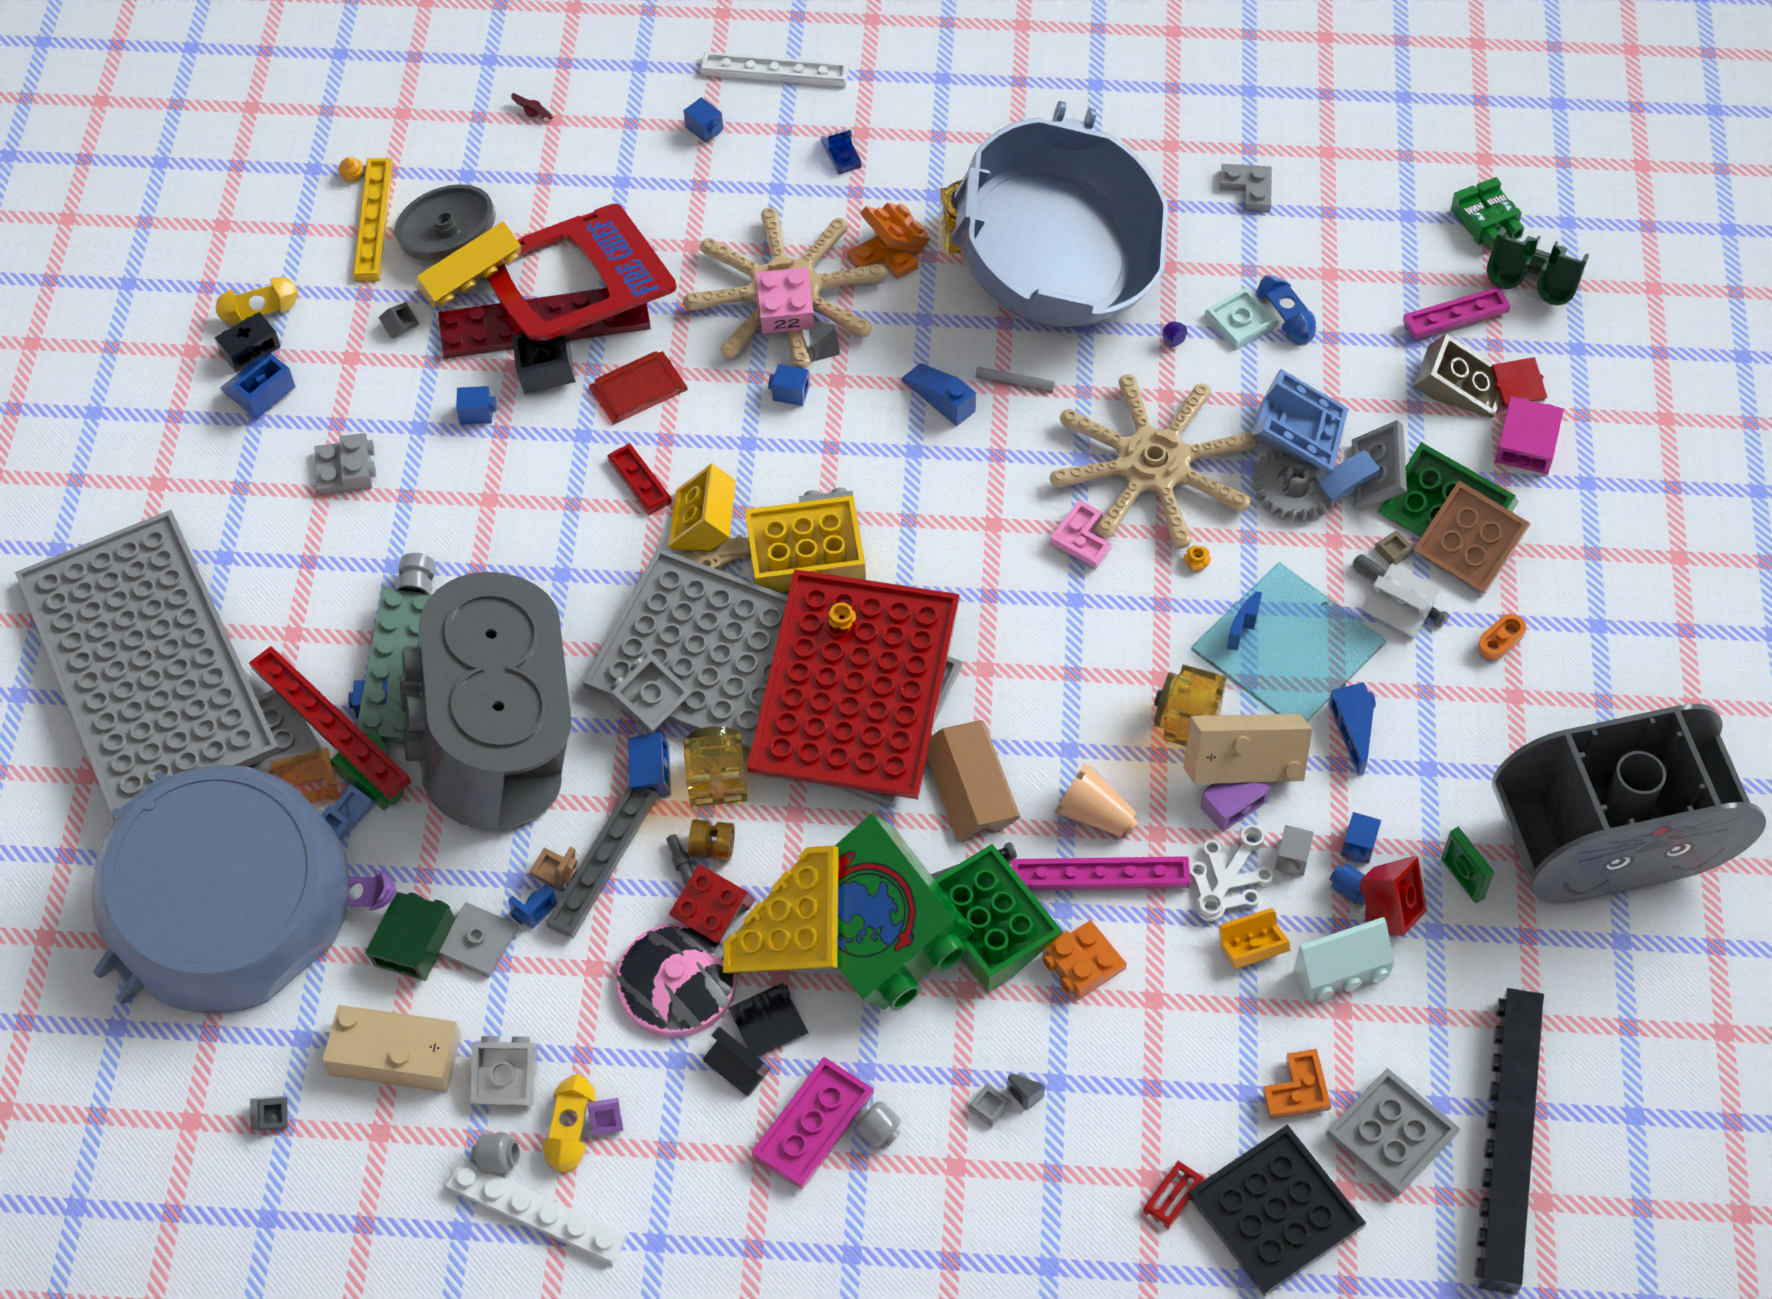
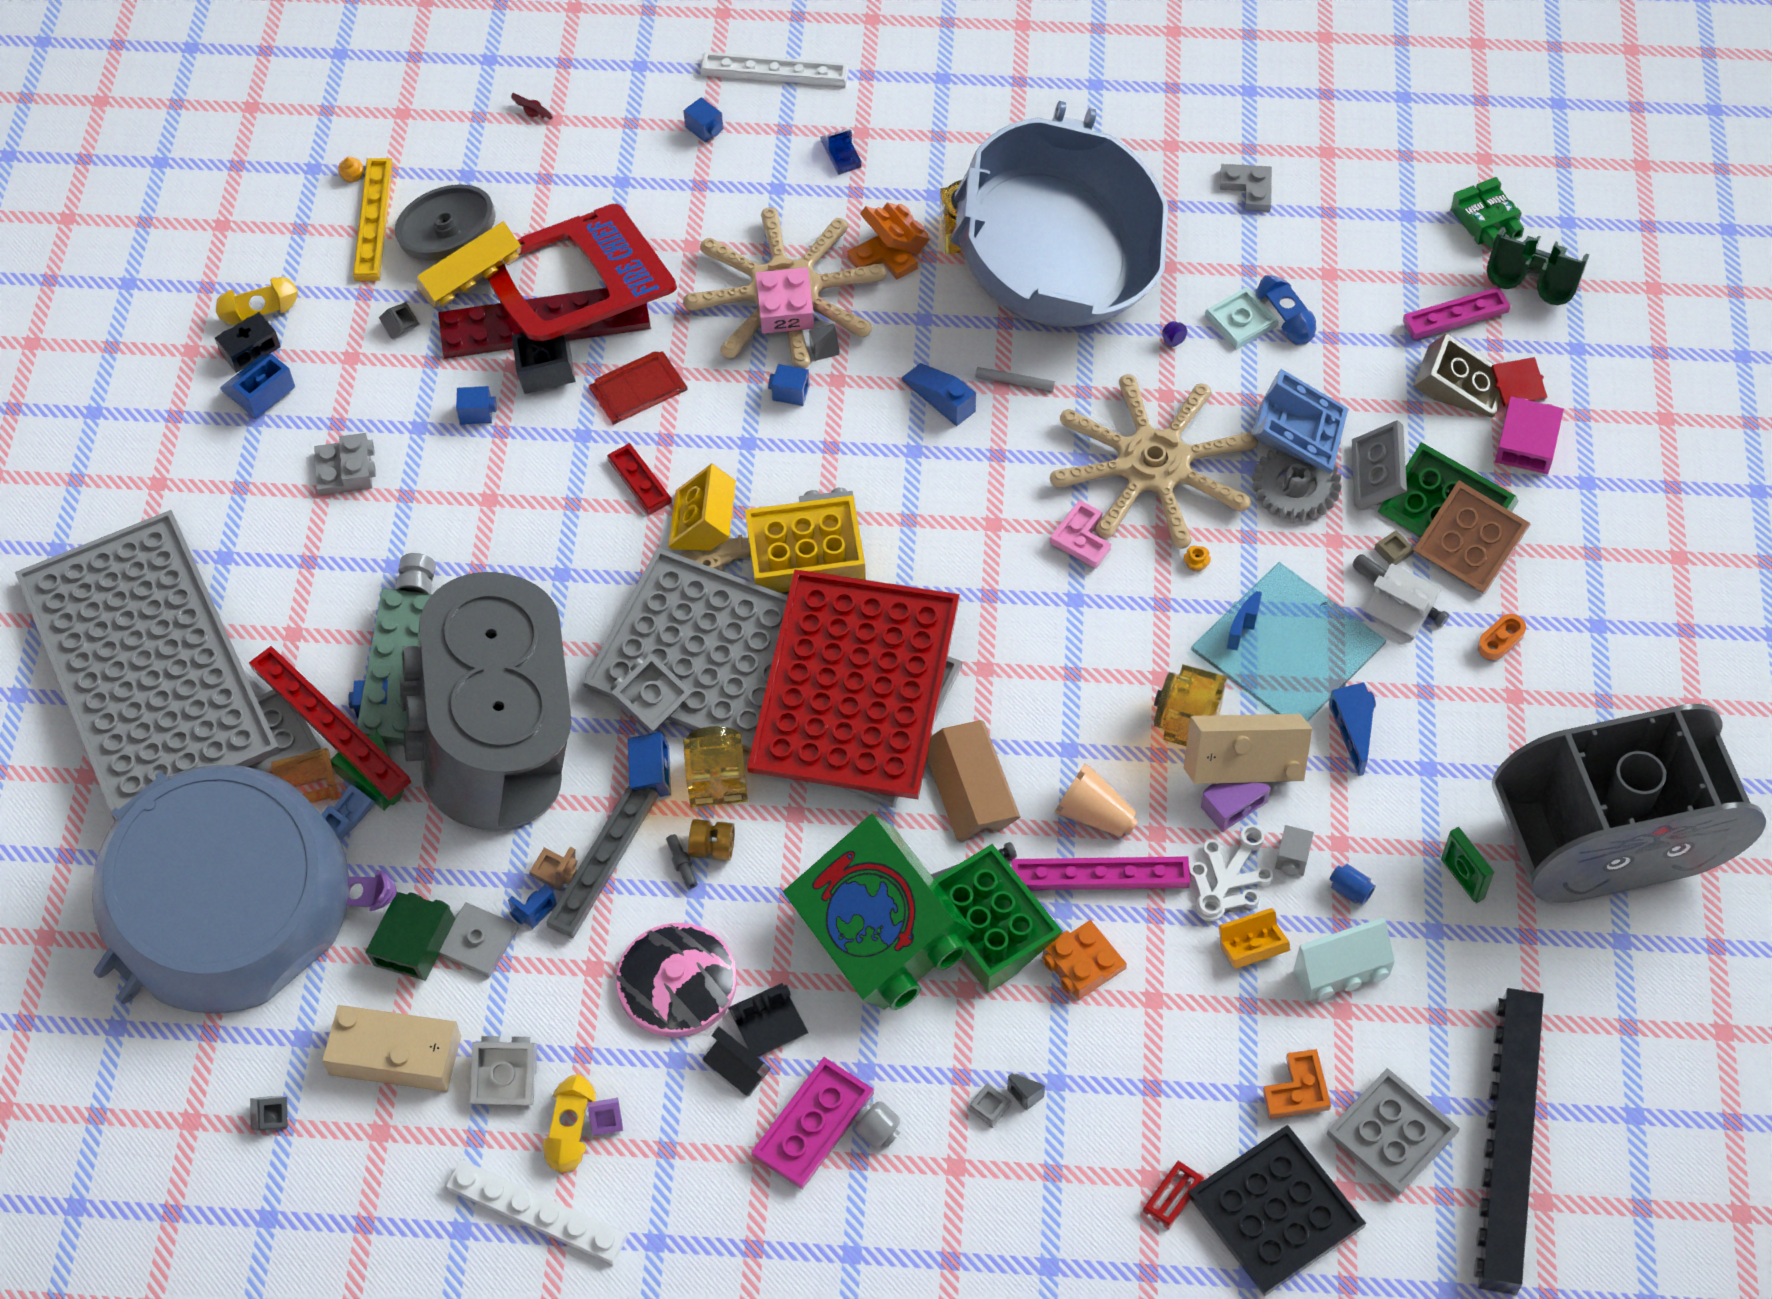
(495, 1153): light grey head -> none
(710, 903): red bracket -> none
(793, 923): yellow plate -> none
(838, 610): light orange plate -> none
(1348, 475): medium blue slope -> none
(1360, 837): blue brick -> none
(1395, 893): red slope -> none

